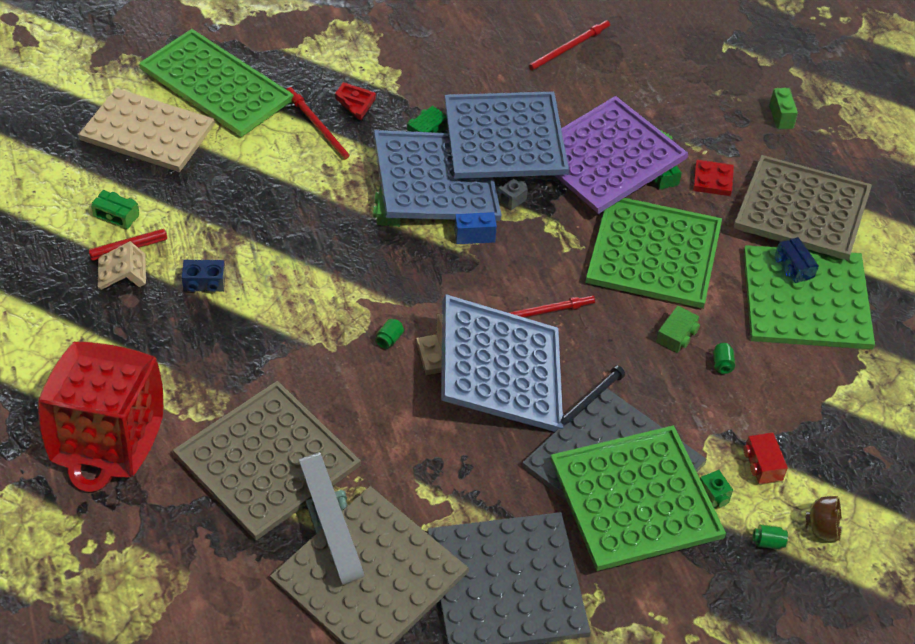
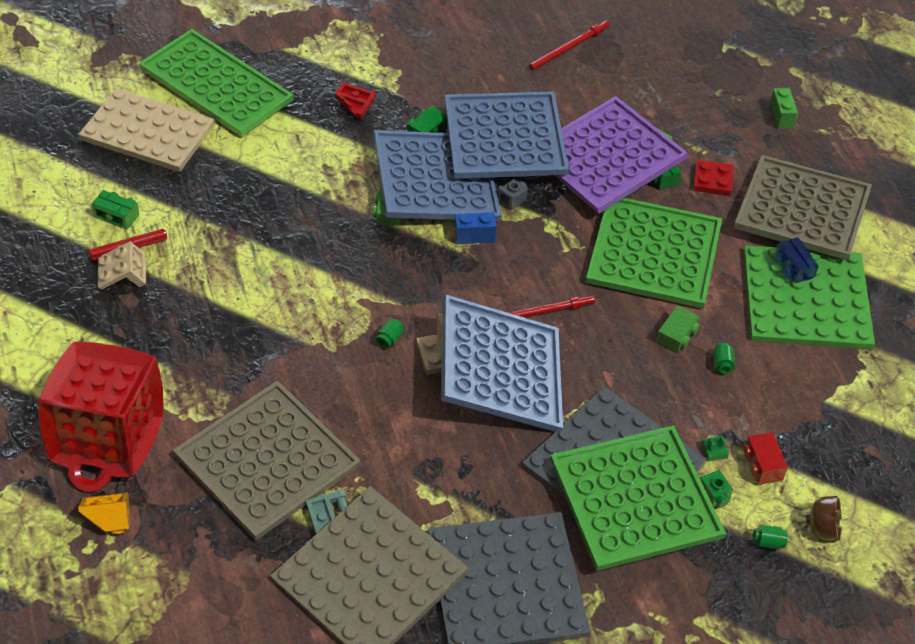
(107, 511): none -> light orange slope
(203, 275): dark blue brick -> none
(299, 102): red bar -> none
(331, 518): light grey beam -> none
(617, 373): black bar -> none
(715, 448): none -> green tile

